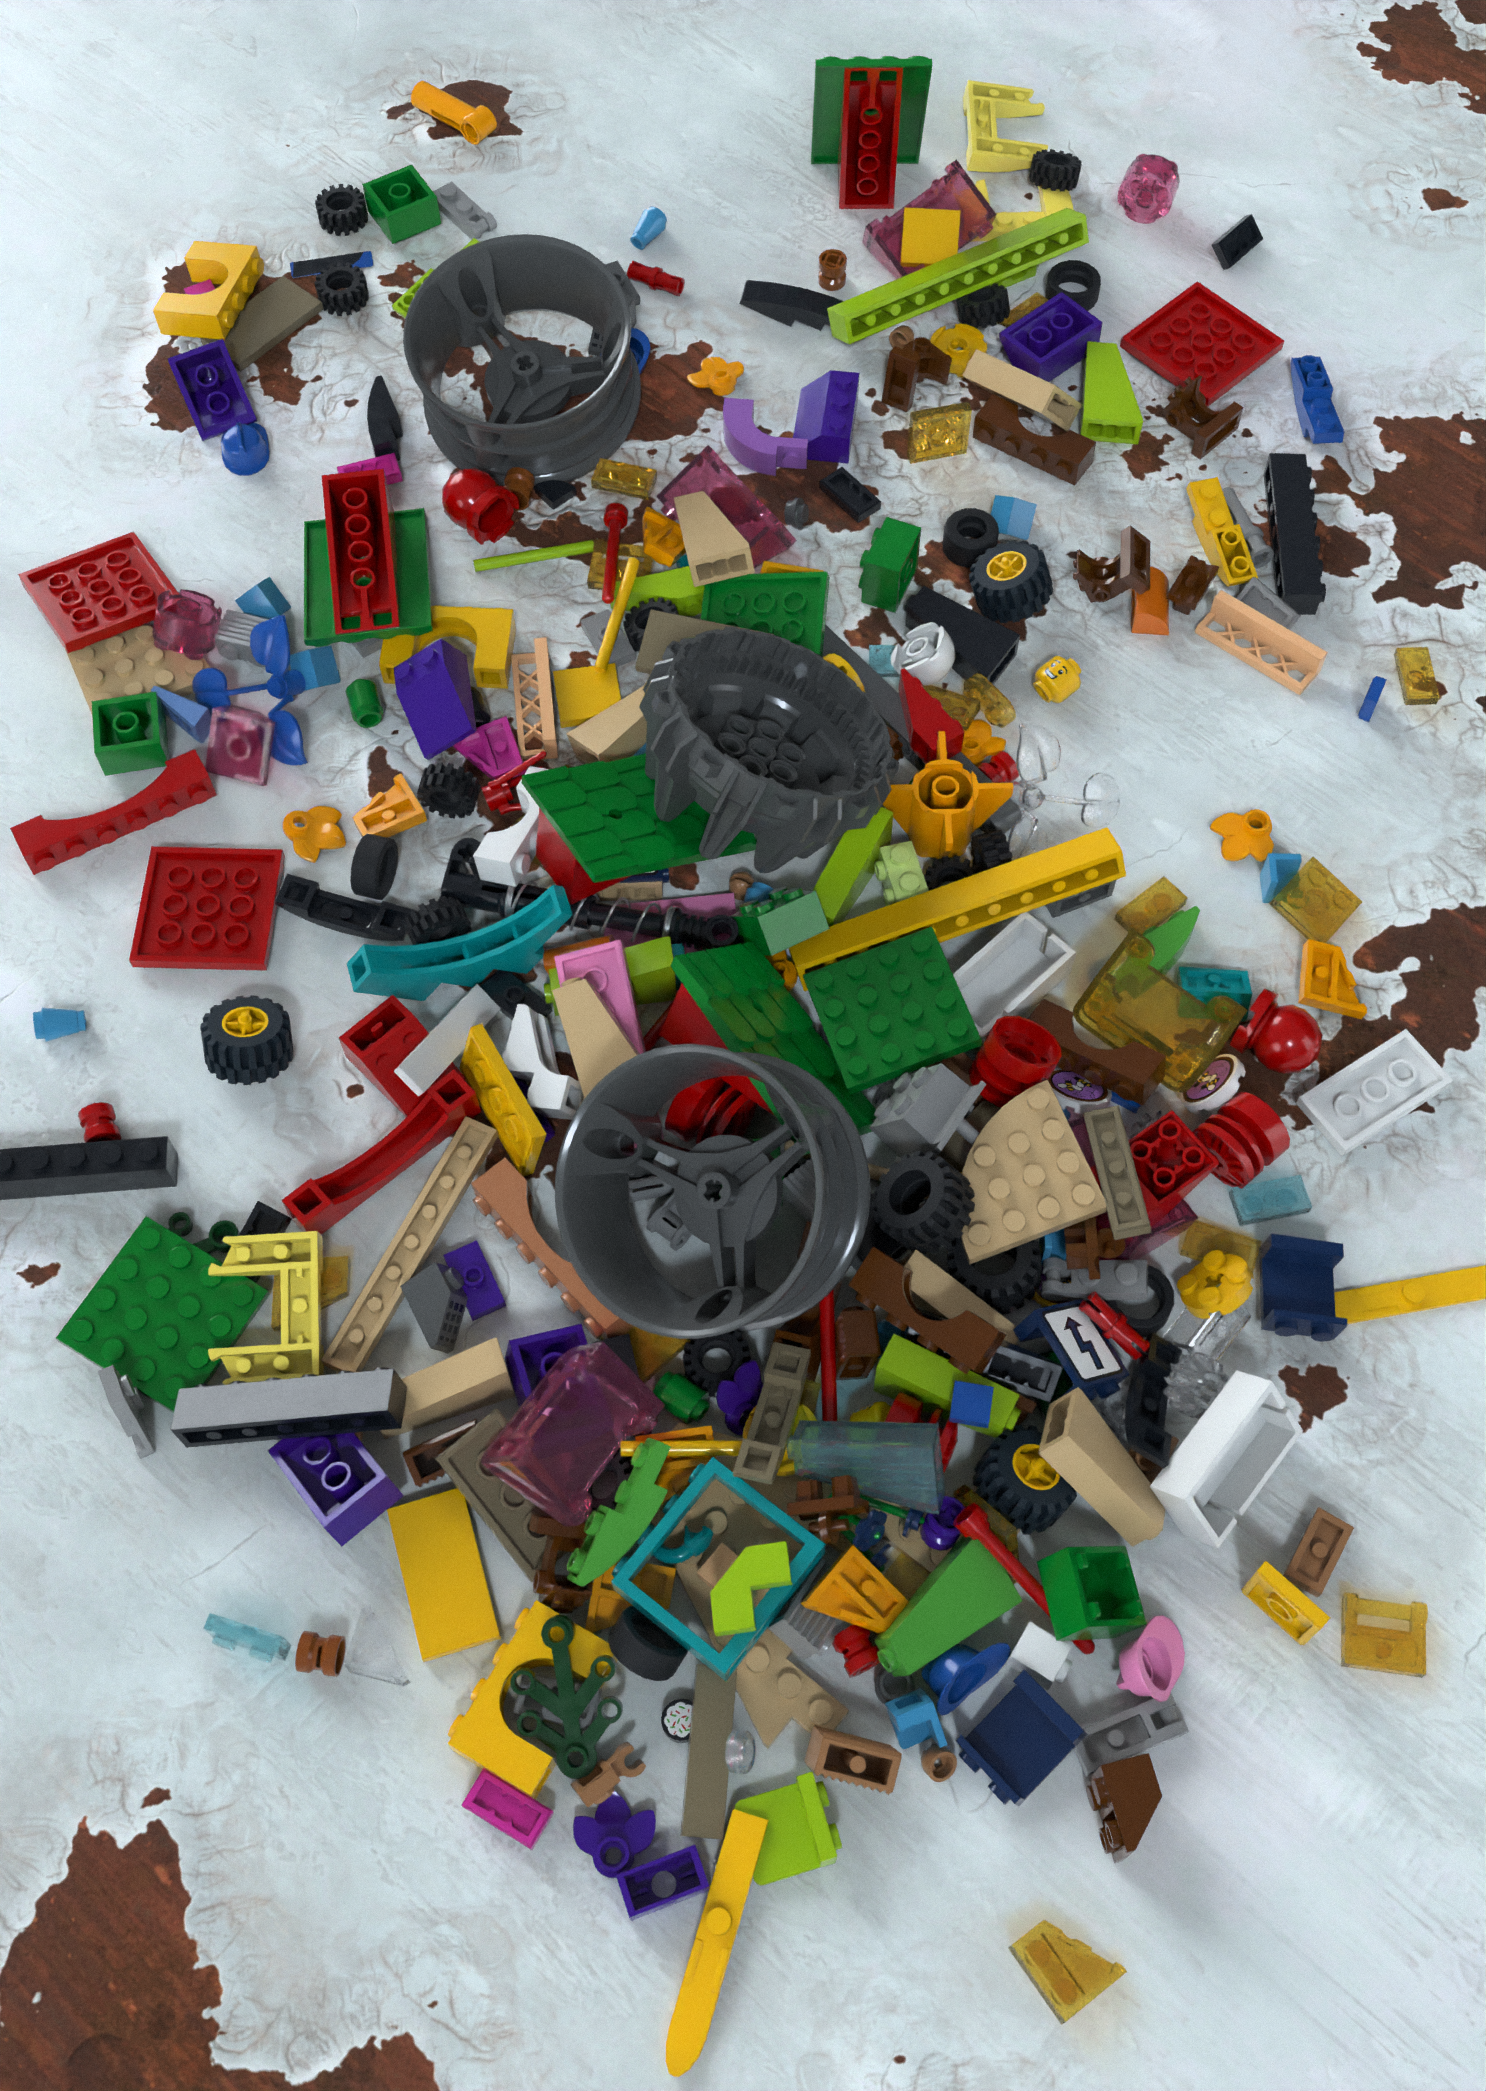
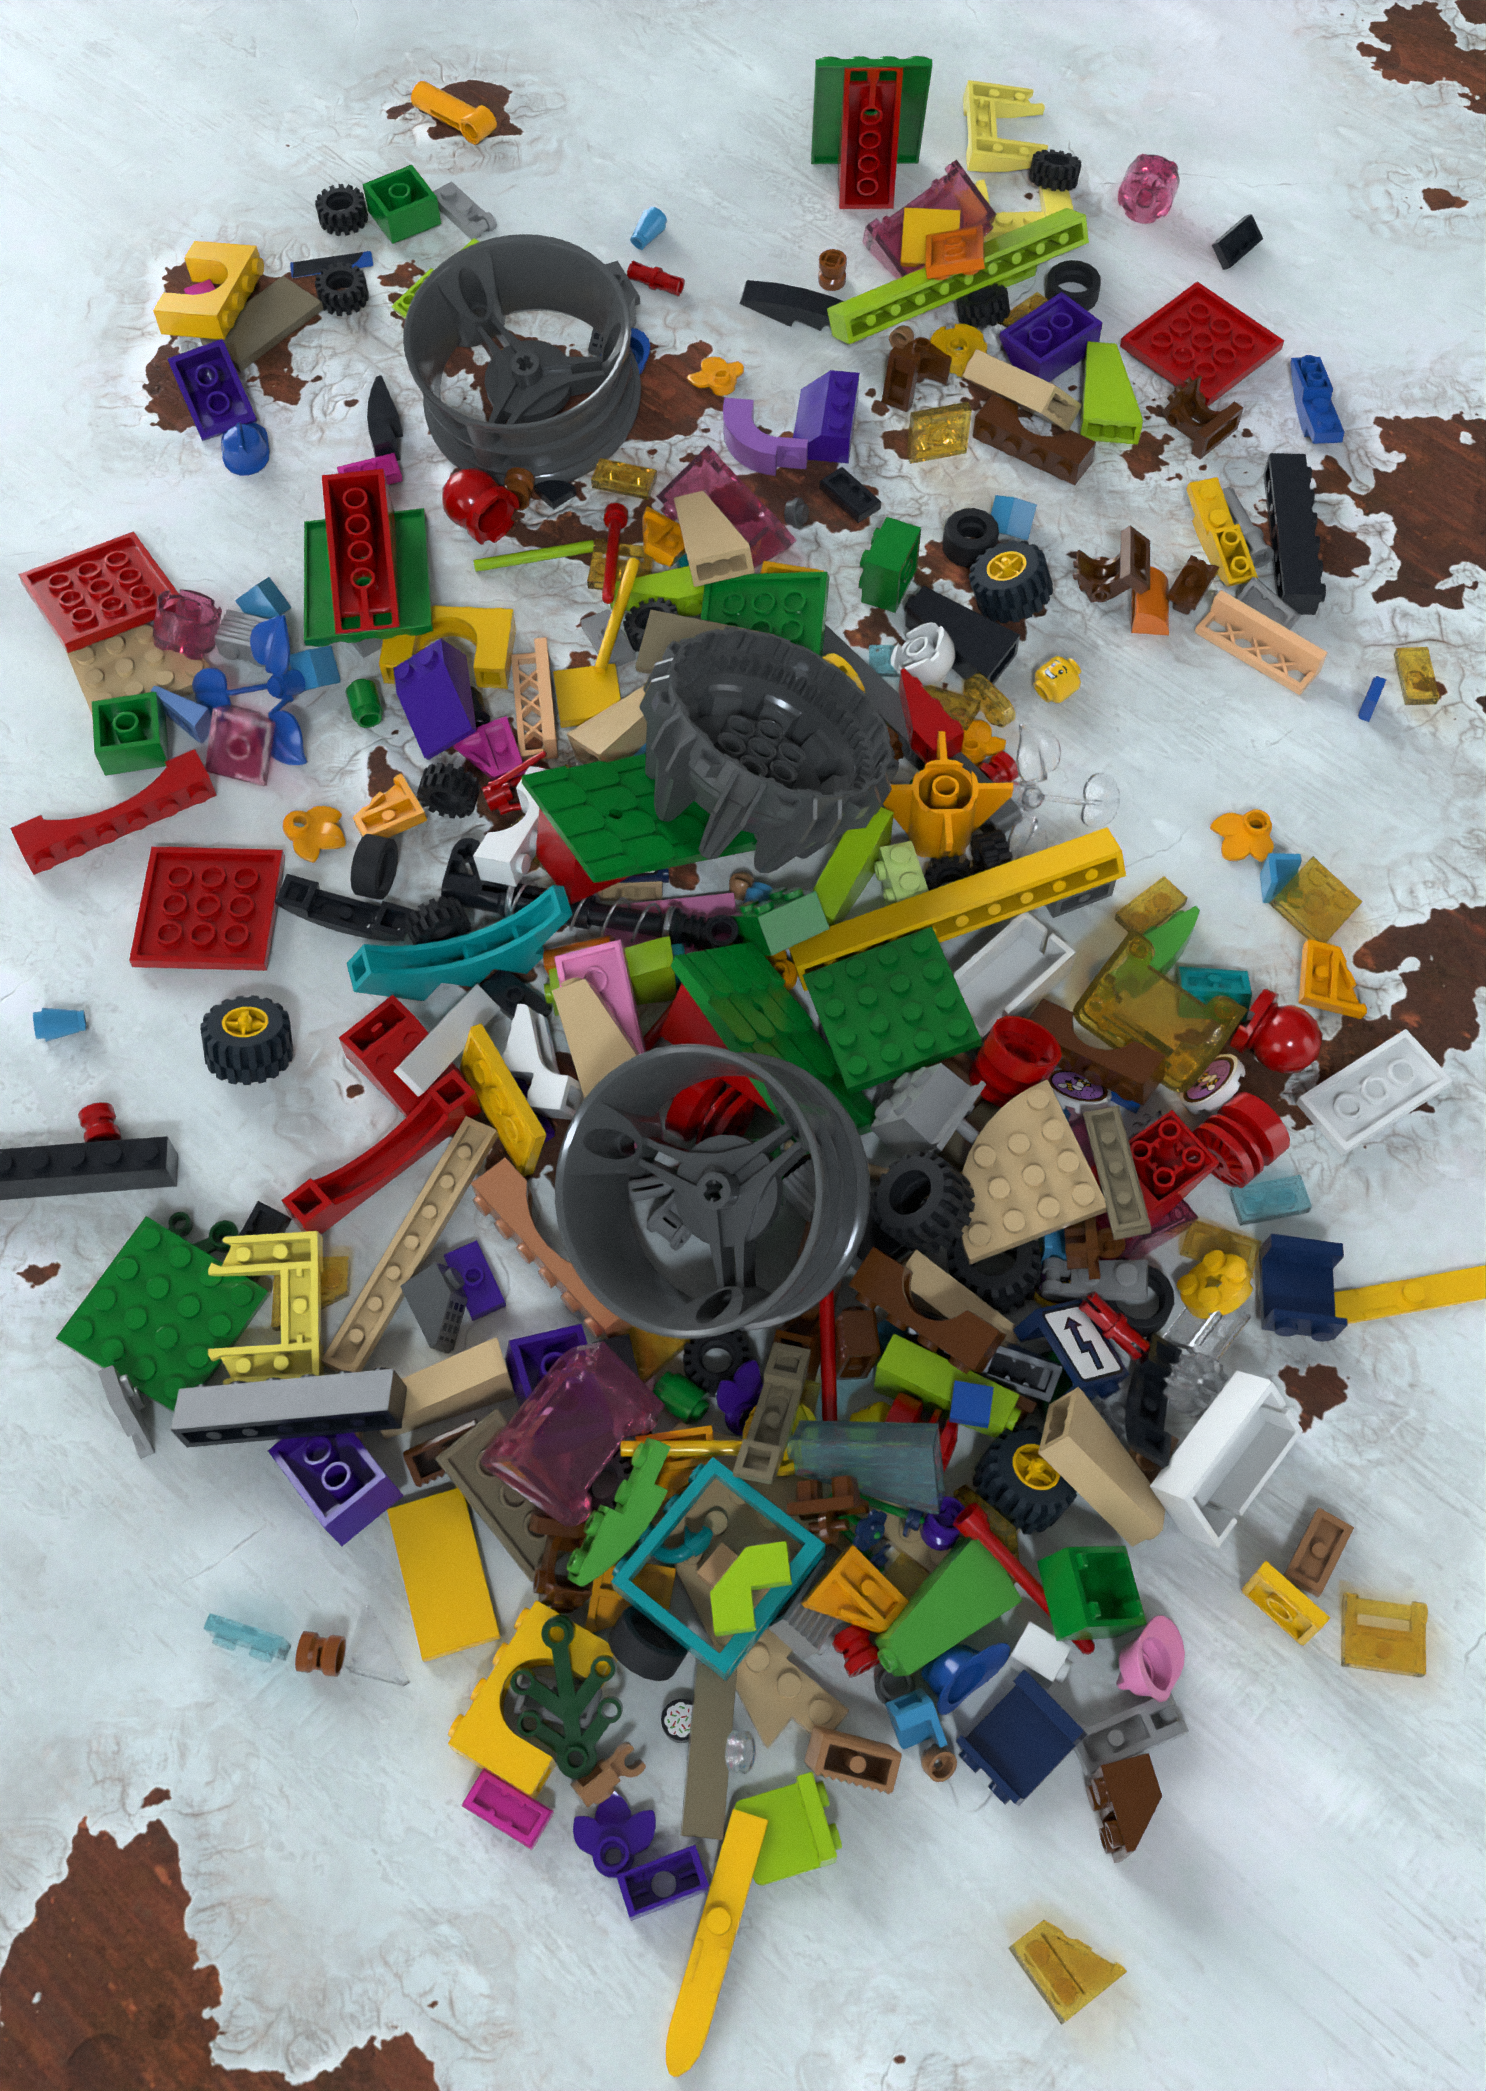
(955, 252): none -> orange plate

